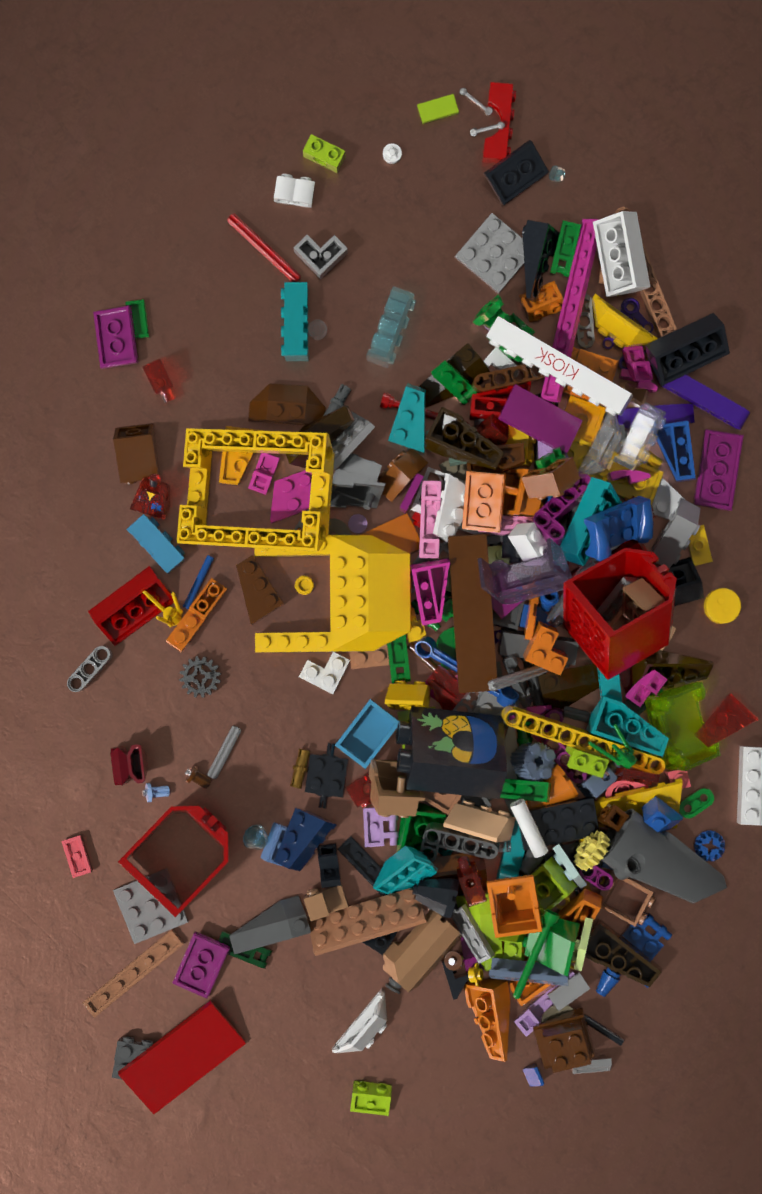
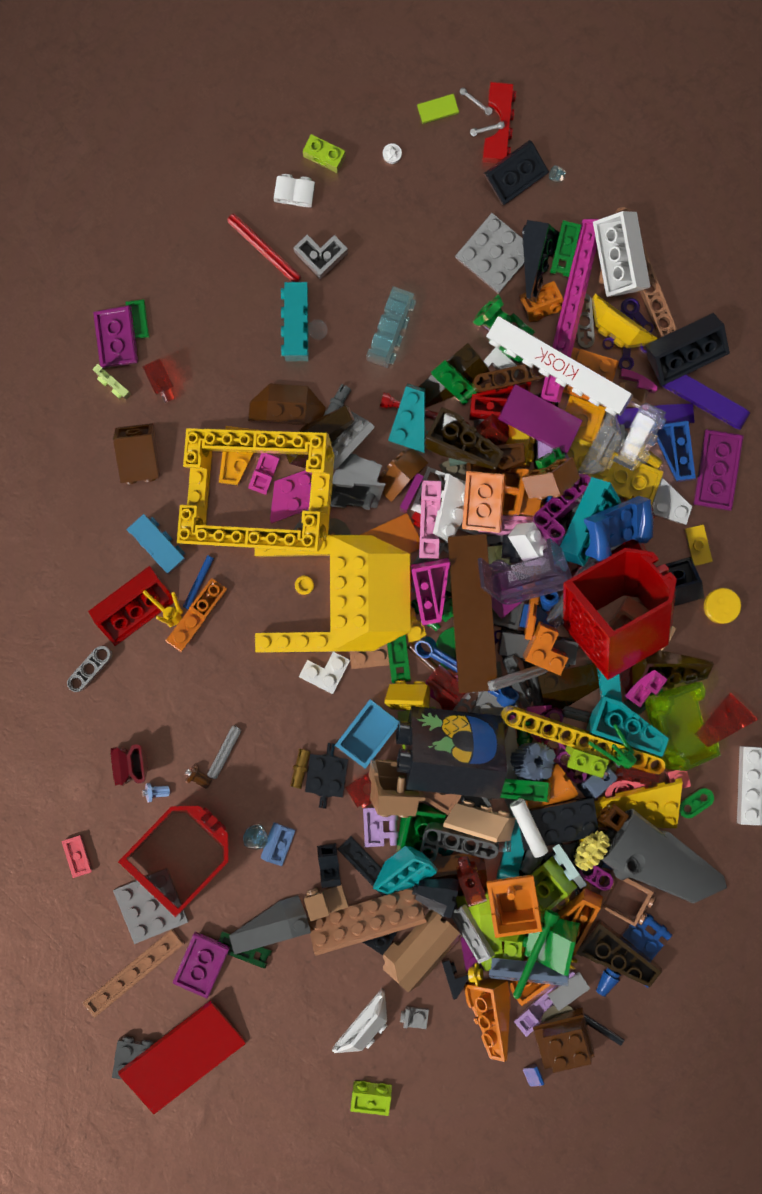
(105, 379): none -> yellowish green wing
(152, 497): clear red torso -> none
(208, 675): dark grey gear -> none
(258, 592): reddish brown wedge -> none
(302, 838): dark blue wedge -> none
(357, 523): lavender tile -> none
(393, 985): dark grey bush -> none
(414, 1017): none -> light grey bracket
(454, 960): reddish brown piece -> none
(581, 945): yellowish green wing -> none
(596, 1066): light grey tile -> none
(615, 599): light grey tile -> none
(632, 476): dark pink slope -> none
(637, 366): dark pink slope -> none
(639, 598): medium nougat brick -> none
(660, 815): blue slope -> none
(677, 533): light grey wedge -> none
(705, 838): blue gear -> none

